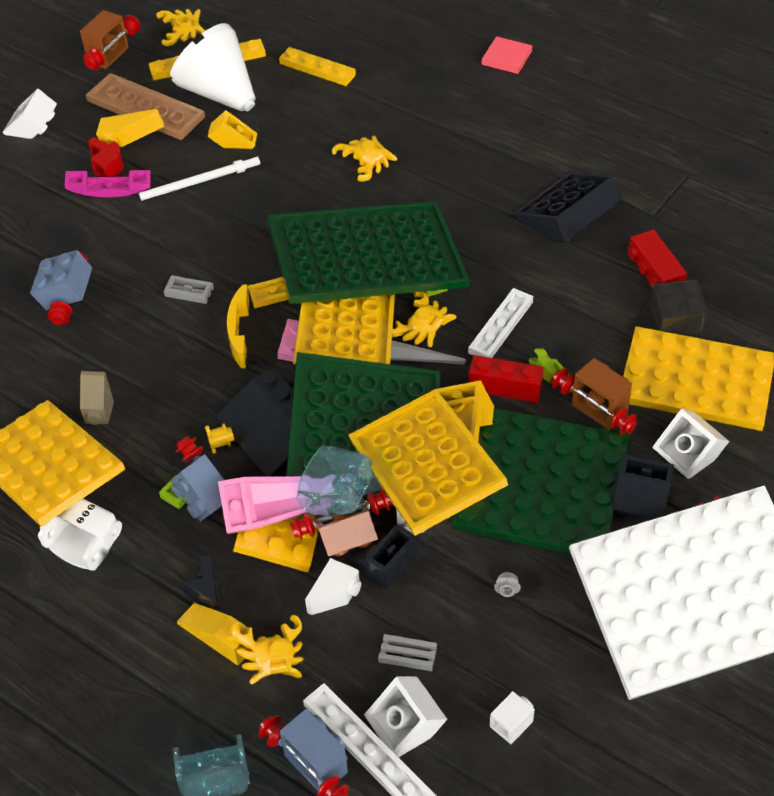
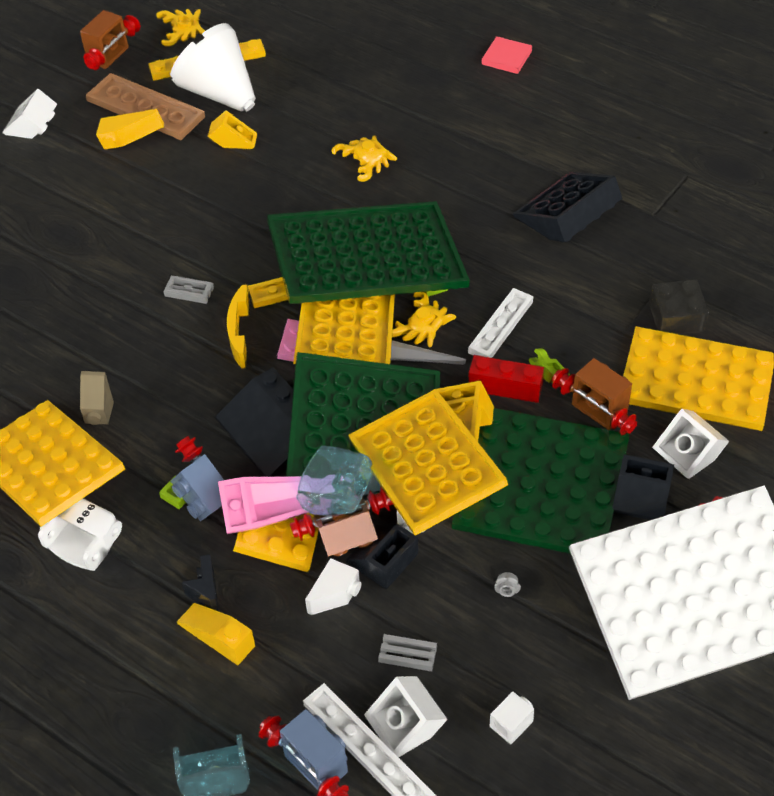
(60, 283): sand blue brick -> none
(105, 158): red brick -> none
(107, 186): dark pink slope -> none
(219, 437): yellow brick -> none
(237, 166): white bar -> none
(270, 654): yellow animal -> none
(317, 66): yellow plate -> none
(655, 259): red brick -> none

